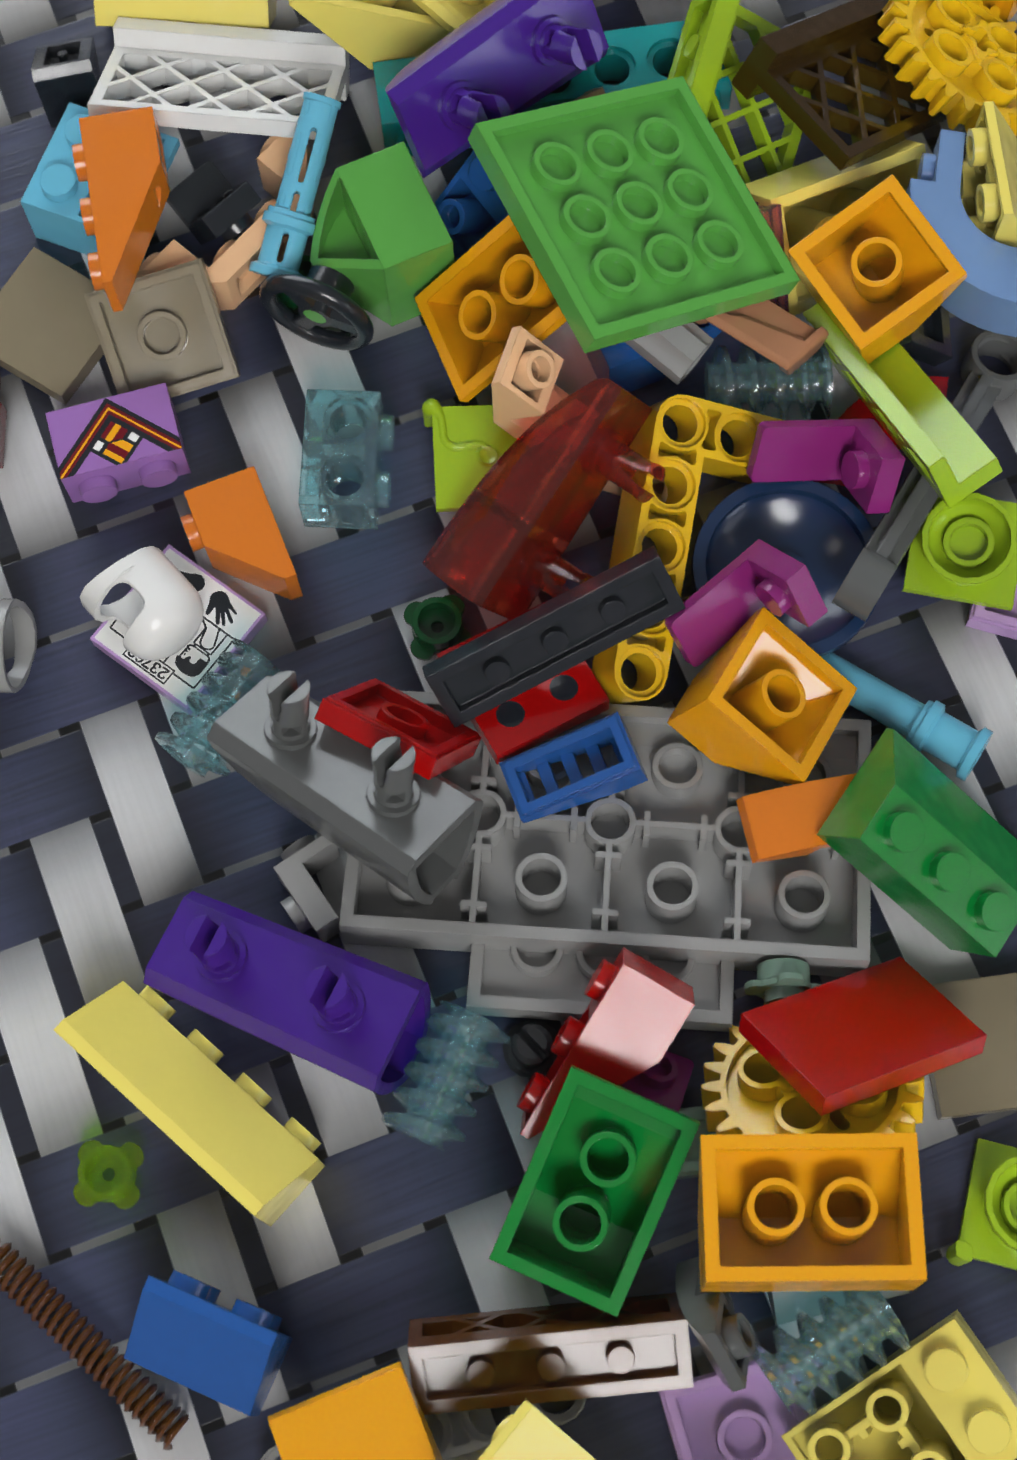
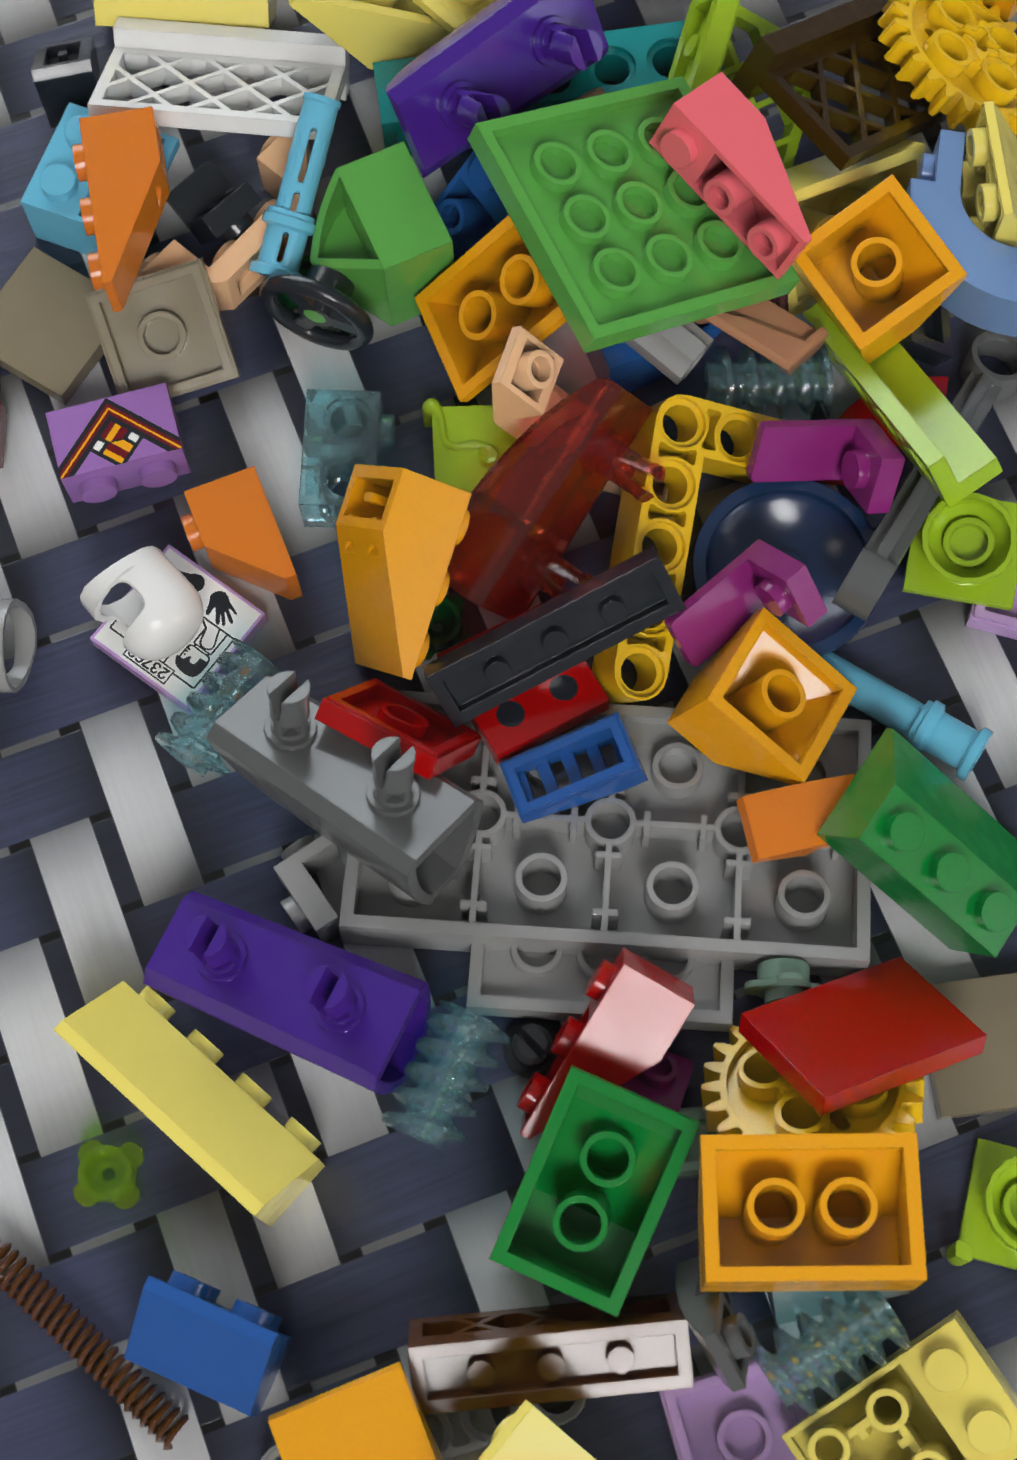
(394, 561): none -> light orange slope
(735, 168): none -> coral slope

